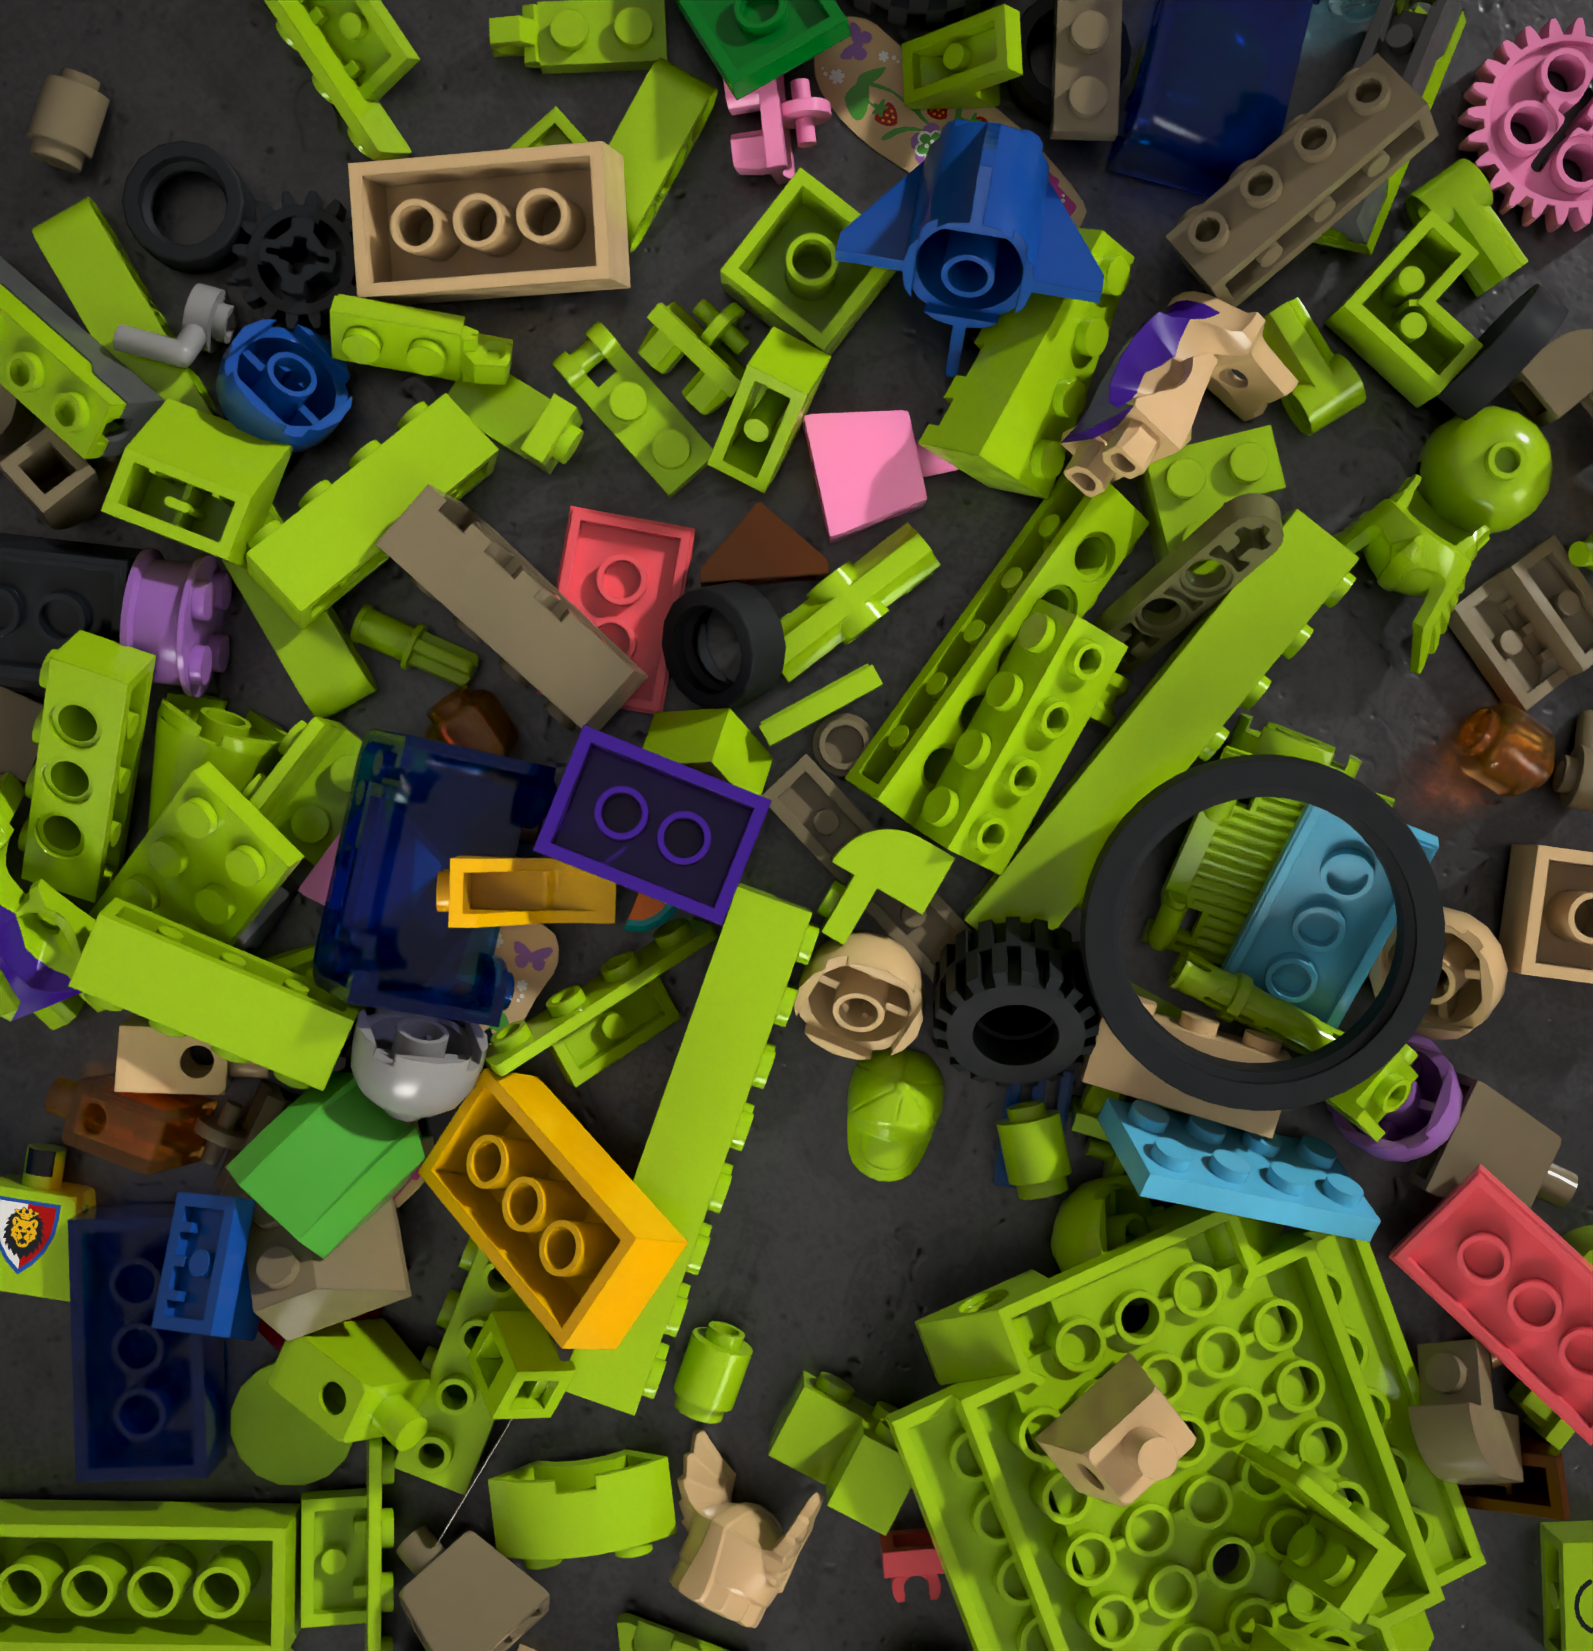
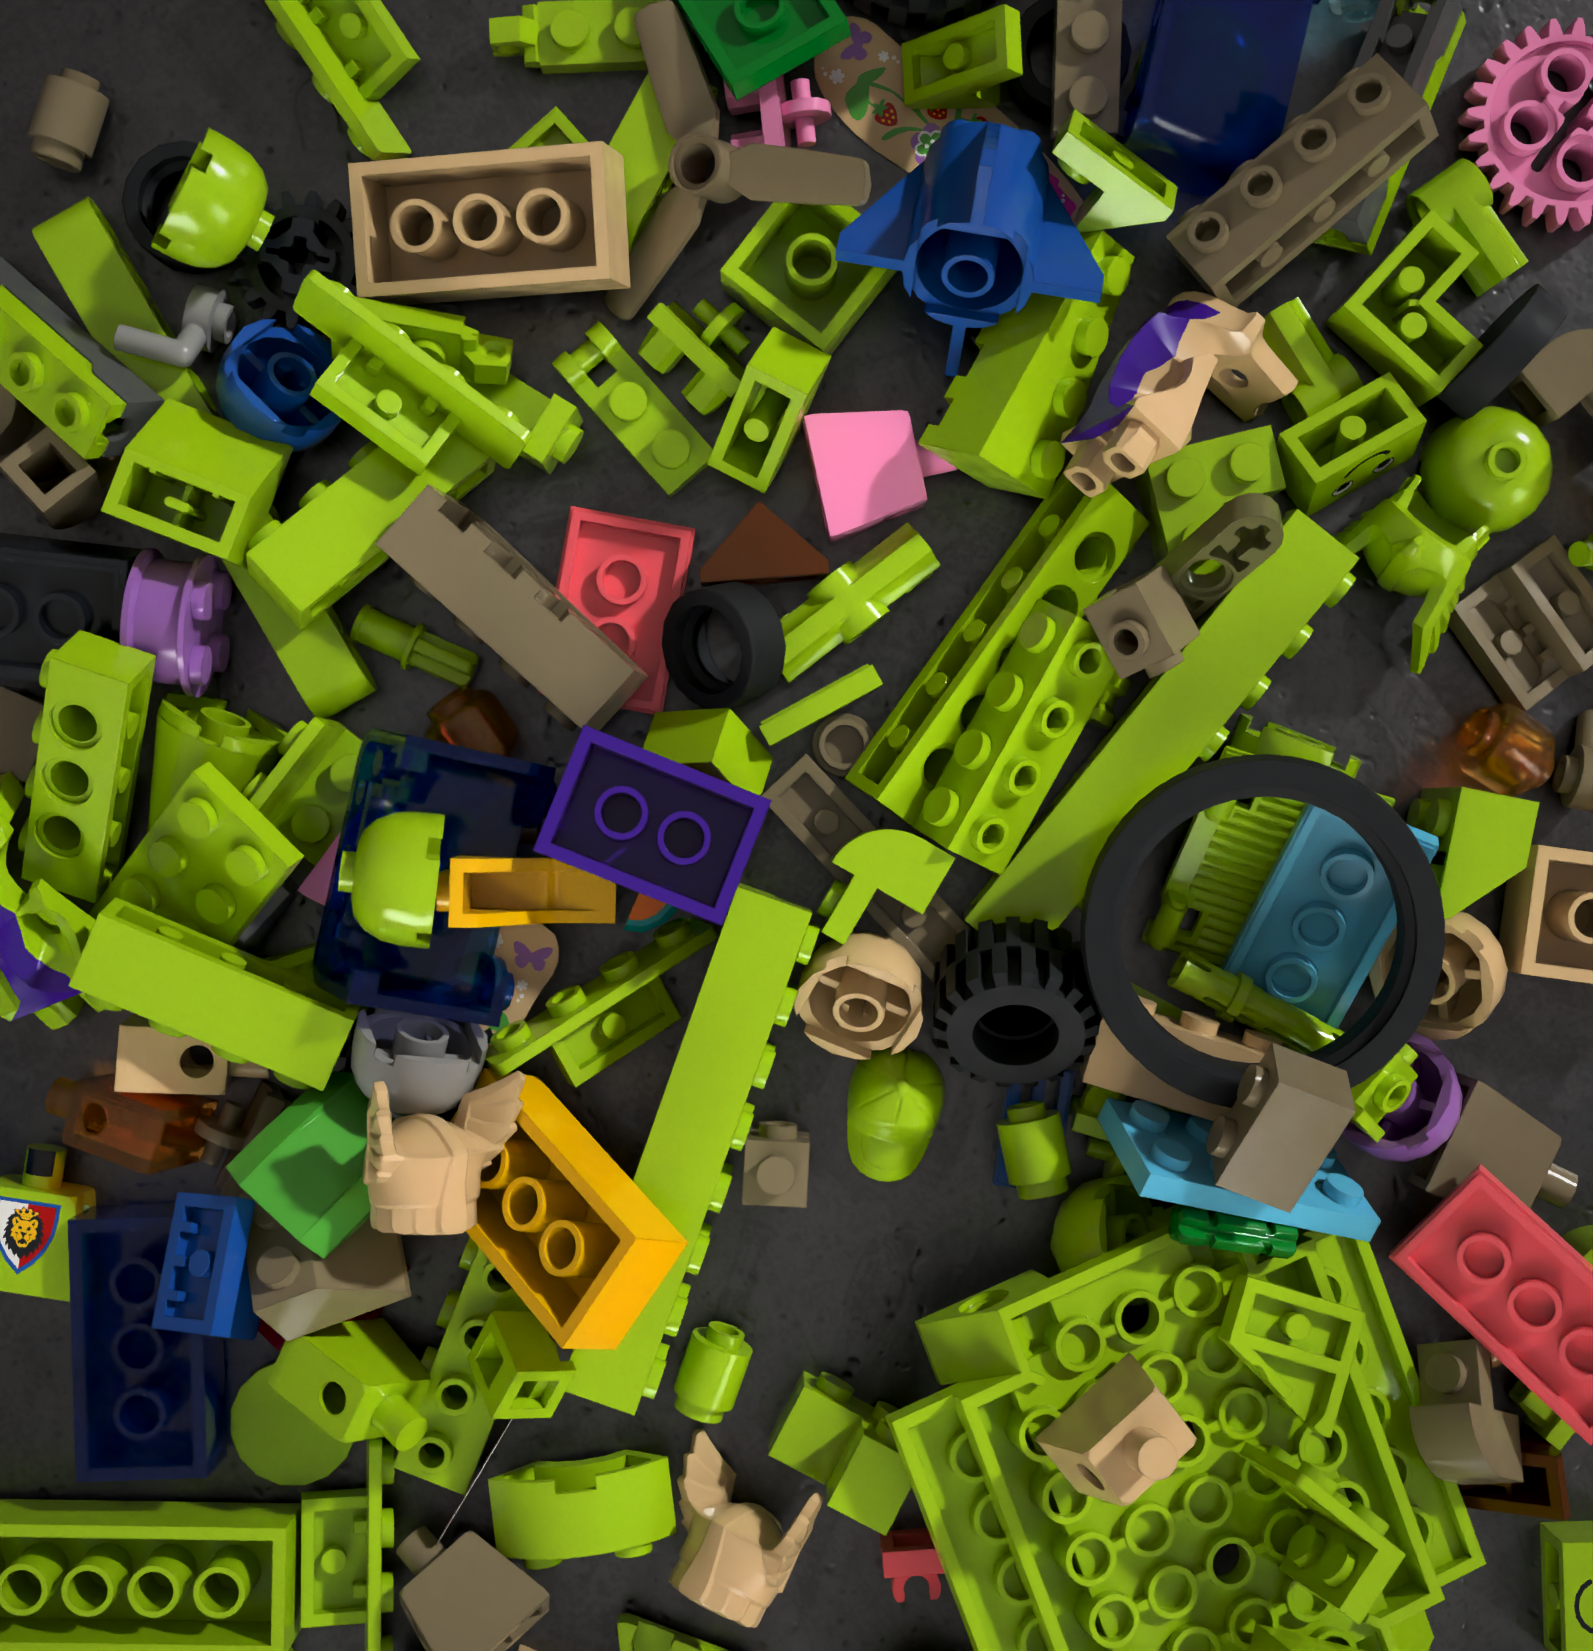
(216, 206): none -> lime cylinder
(395, 877): none -> lime cylinder
(397, 389): none -> lime bracket
(429, 1170): none -> tan helmet
(753, 170): none -> dark tan piece
(776, 1165): none -> dark tan brick
(1126, 186): none -> lime slope
(1143, 624): none -> dark tan brick
(1231, 1232): none -> green axle
(1280, 1127): none -> dark tan brick
(1294, 1345): none -> lime wing
(1349, 444): none -> lime brick
(1480, 839): none -> lime slope

